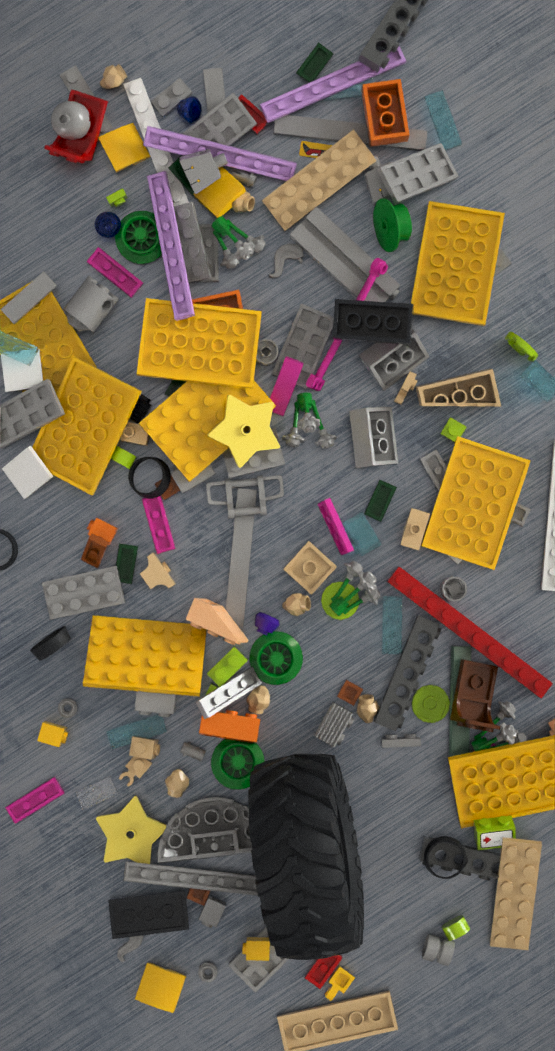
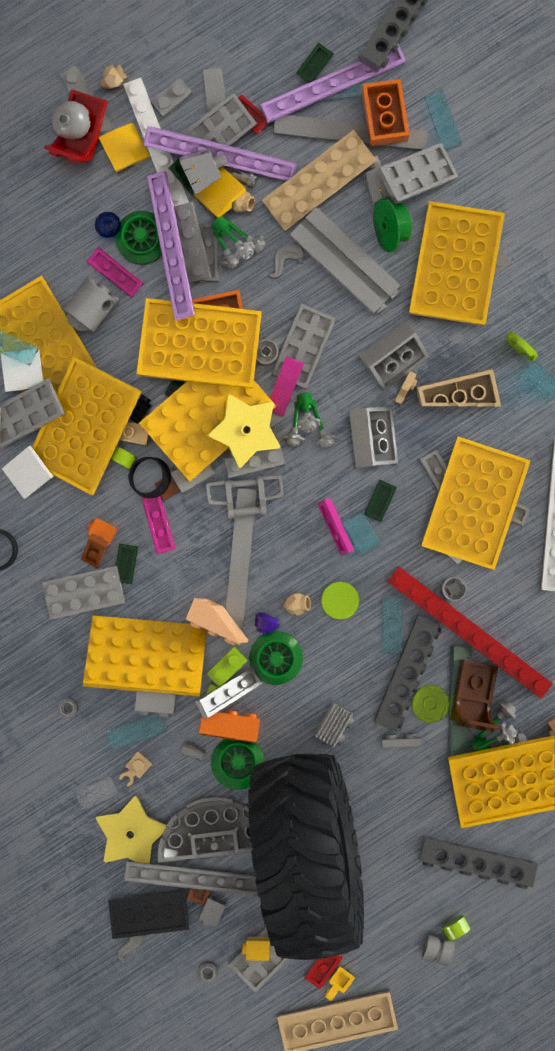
(28, 297): light grey tile -> none
(34, 800): dark pink tile -> none
(51, 643): black tyre -> none
(52, 734): yellow brick -> none
(117, 198): lime plate -> none
(144, 748): tan bracket -> none
(157, 573): tan brick -> none
(160, 987): yellow slope -> none
(177, 783): tan rock -> none
(189, 109): clear blue cone -> none
(258, 700): tan rock -> none
(310, 567): tan plate -> none
(312, 149): yellow sticker -> none
(315, 381): dark pink hinge -> none
(349, 692): dark orange plate -> none
(367, 582): plant -> none
(367, 708): tan rock -> none
(373, 321): black brick -> none
(414, 529): tan brick -> none
(434, 842): black tyre -> none
(453, 429): lime plate -> none
(490, 831): lime brick -> none
(515, 893): tan plate -> none

